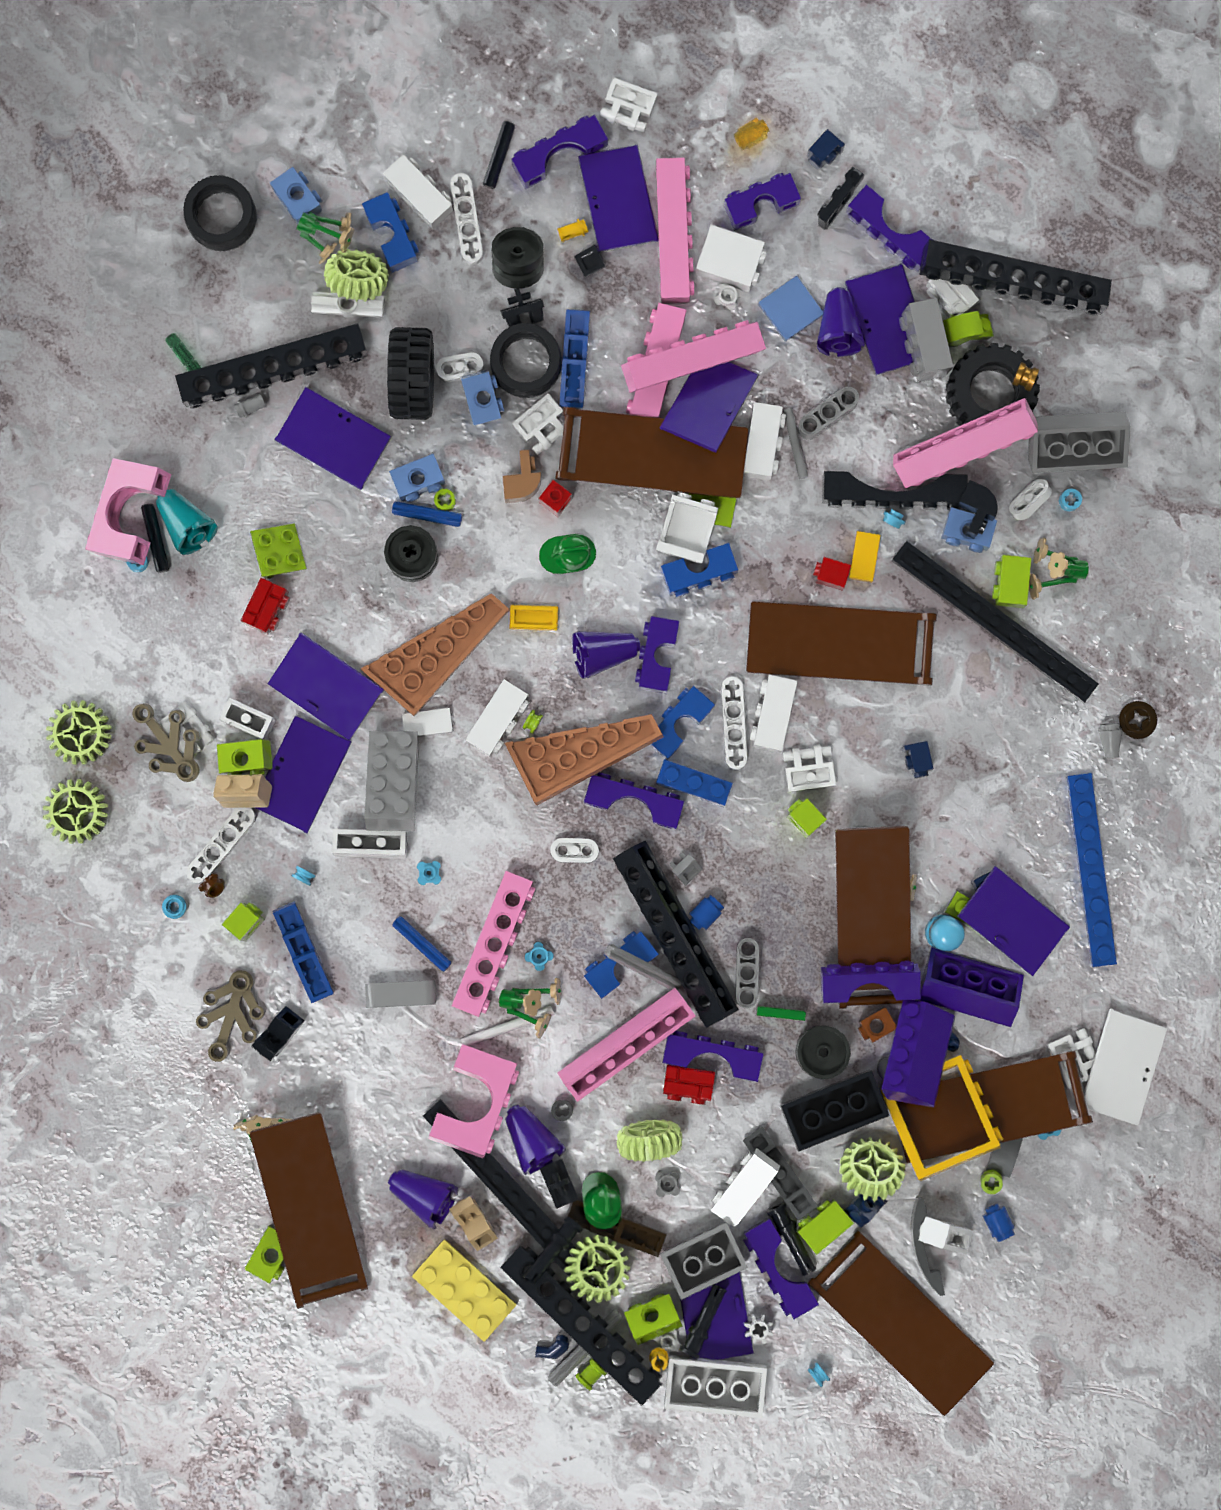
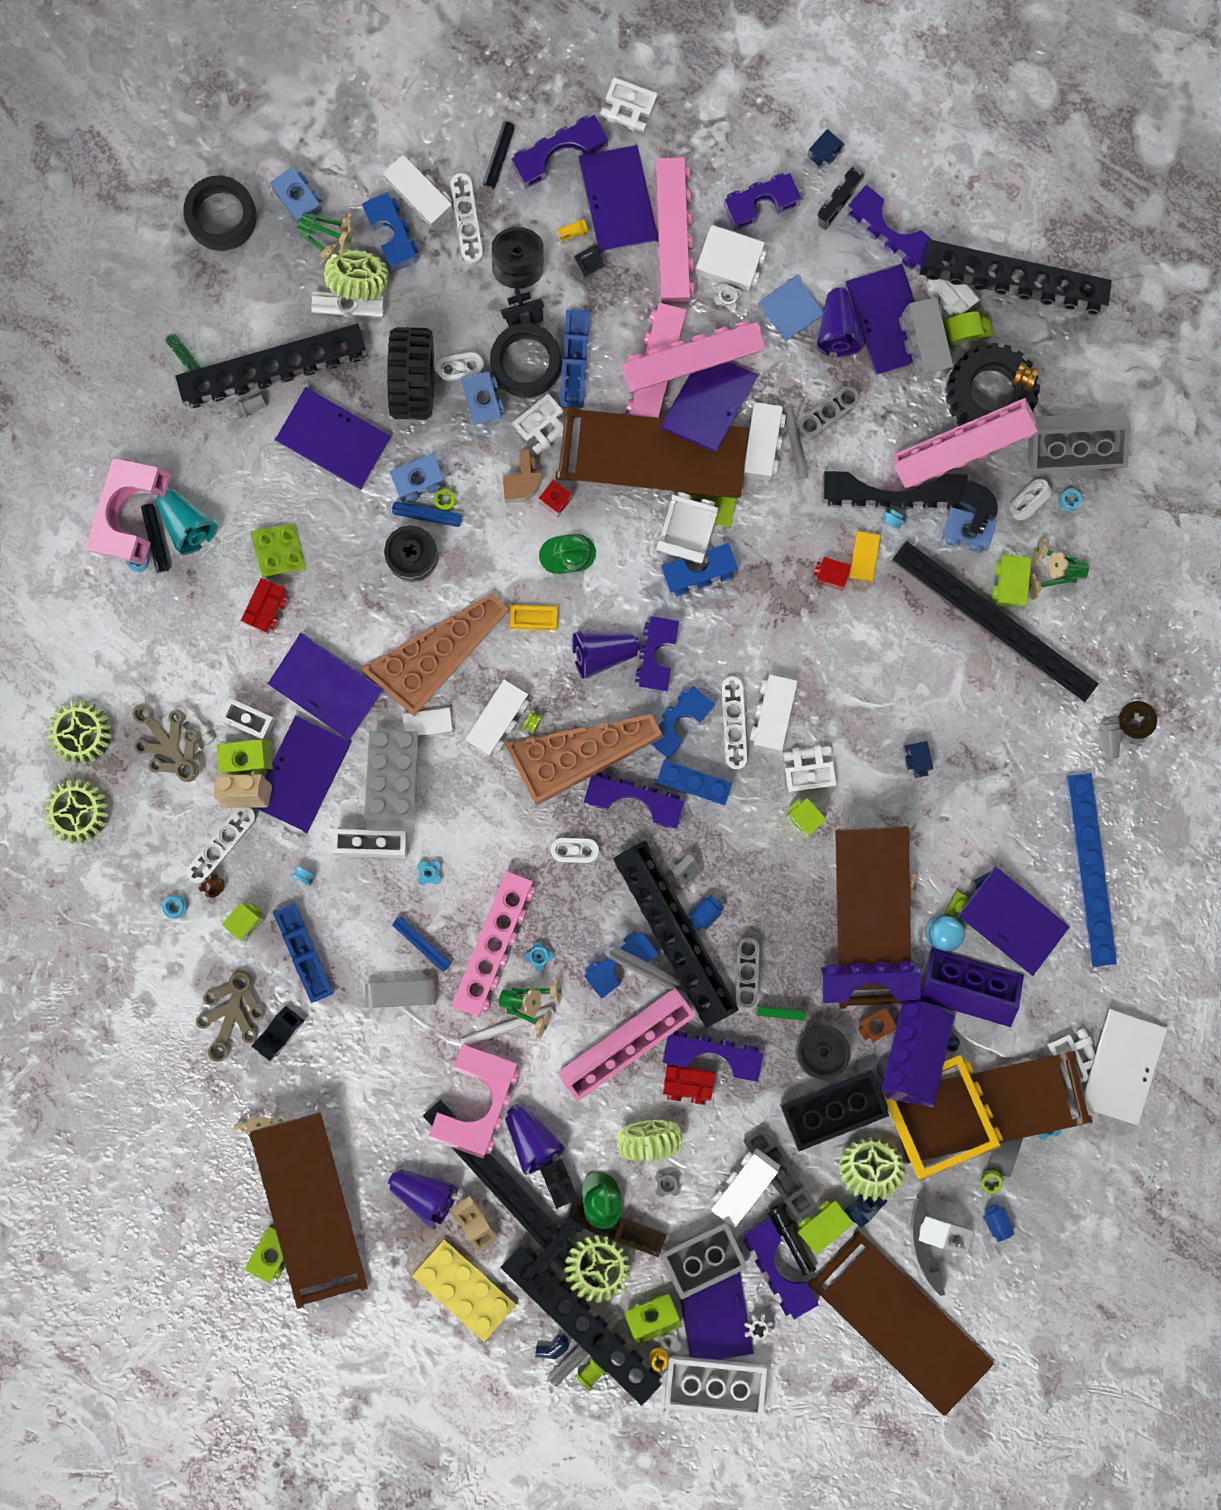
(562, 1102): dark grey bush -> none
(698, 1332): black pin -> none
(751, 134): clear yellow brick -> none
(818, 1374): medium azure bush -> none
(838, 643): reddish brown flag -> none

